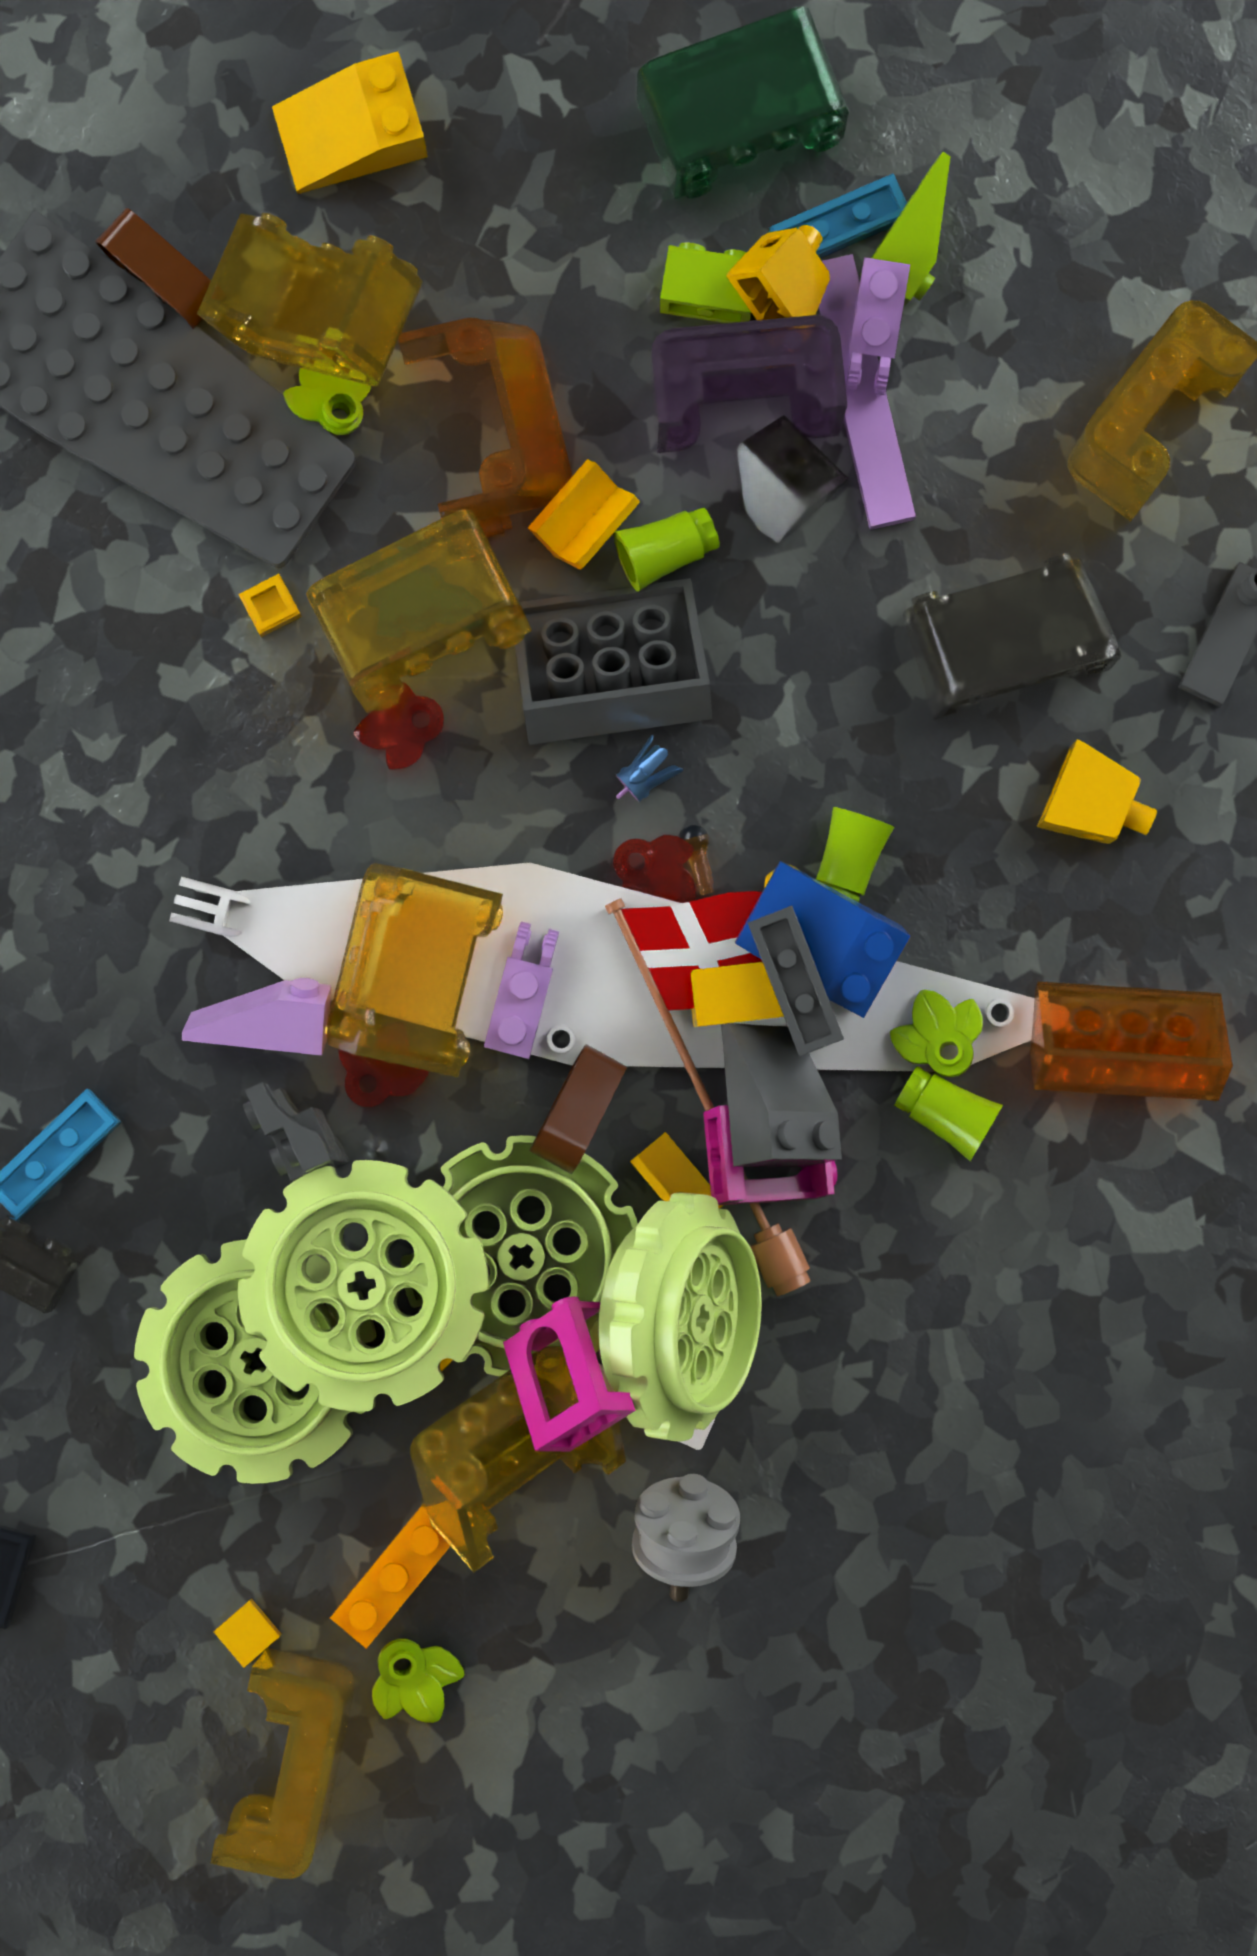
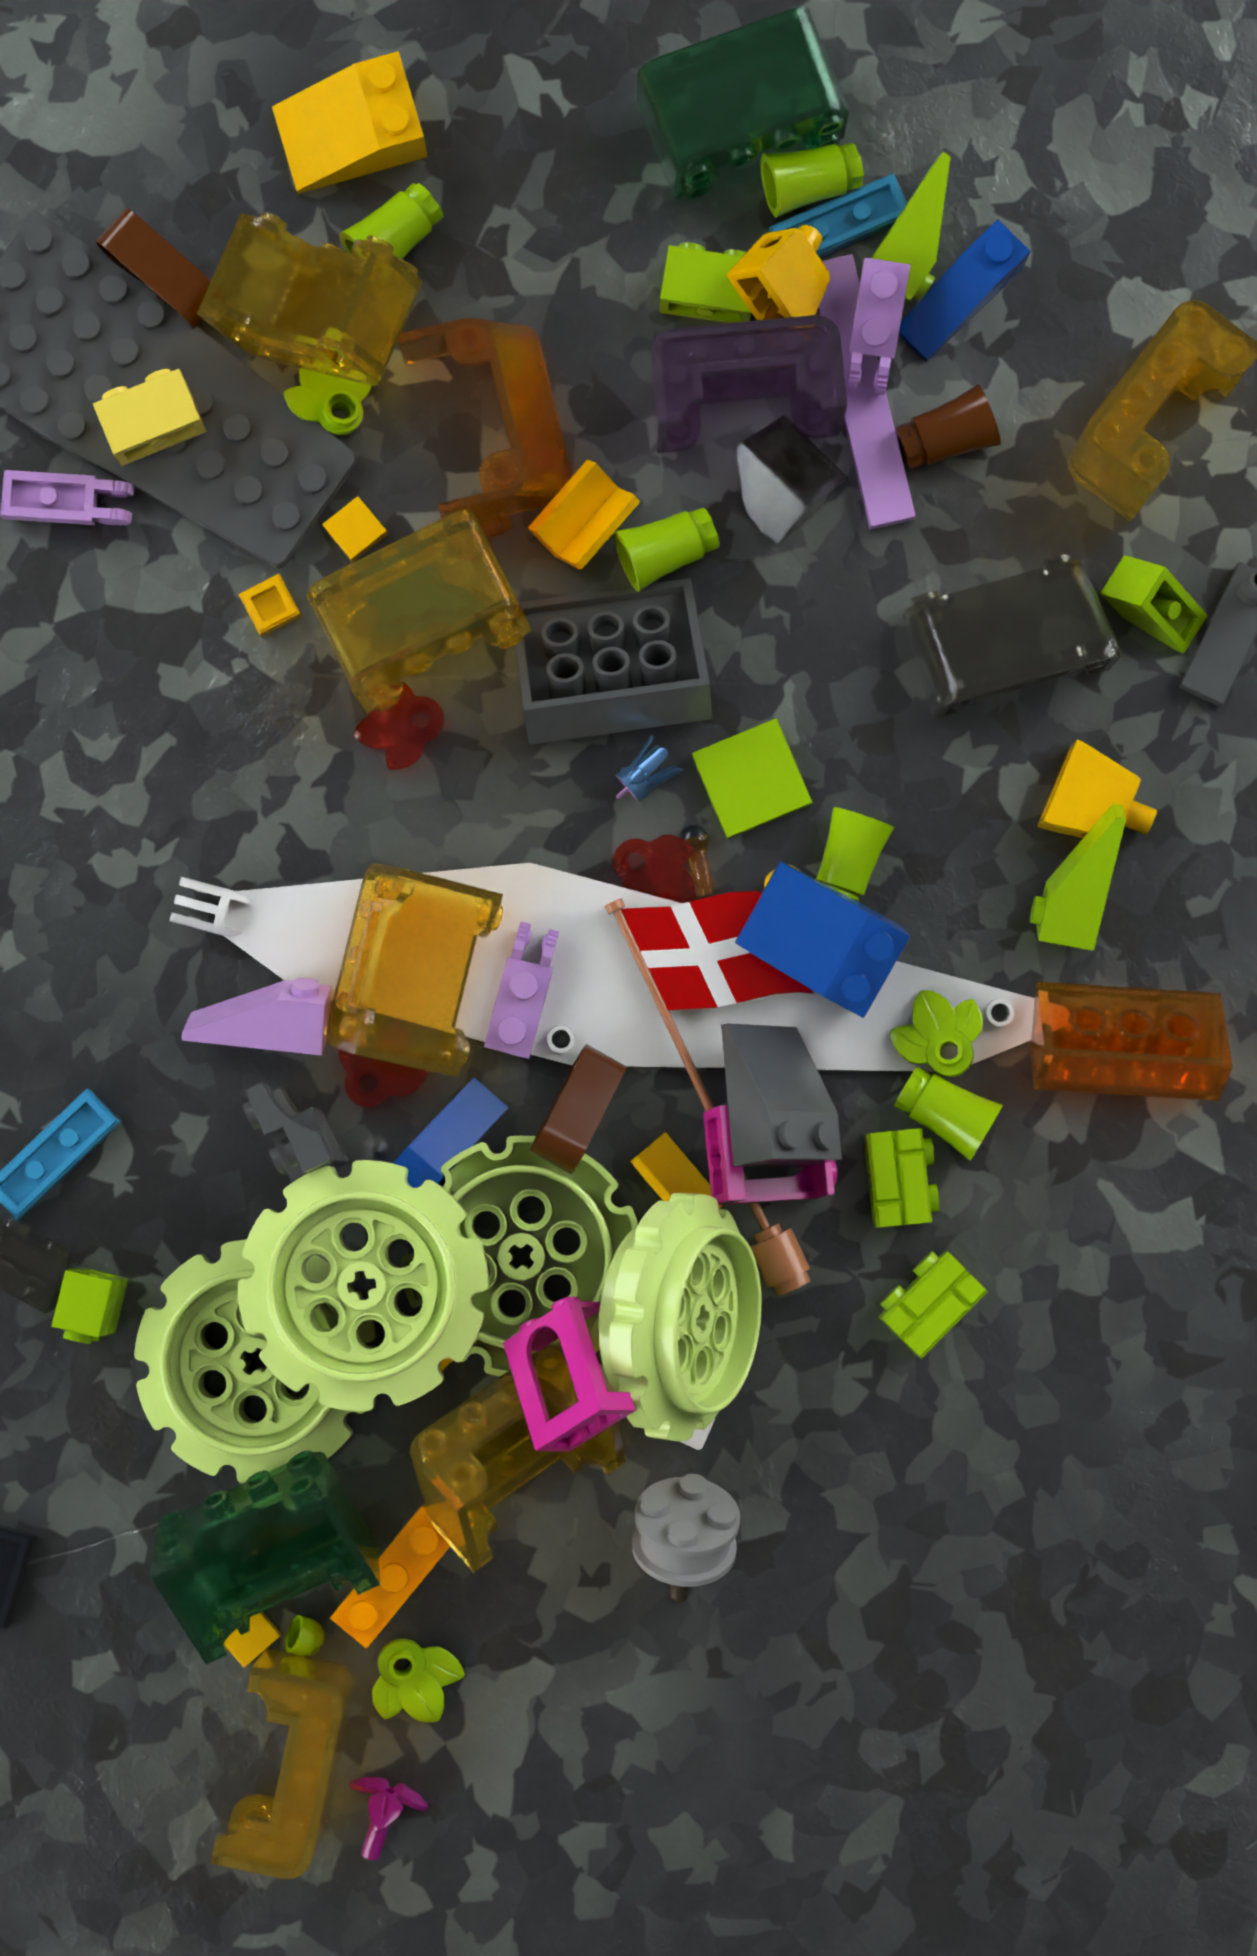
(62, 498): none -> lavender hinge
(89, 1304): none -> lime brick
(149, 416): none -> light yellow brick
(259, 1549): none -> clear green windscreen
(304, 1636): none -> lime hinge
(355, 529): none -> yellow tile
(384, 1809): none -> magenta plant
(400, 221): none -> lime plant
(451, 1132): none -> blue slope
(733, 995): yellow panel -> none
(751, 778): none -> lime tile
(795, 981): dark grey piece -> none
(809, 176): none -> lime plant
(899, 1177): none -> lime brick
(931, 1302): none -> lime brick
(949, 430): none -> reddish brown plant
(964, 290): none -> blue slope
(1079, 887): none -> lime slope
(1154, 602): none -> lime slope

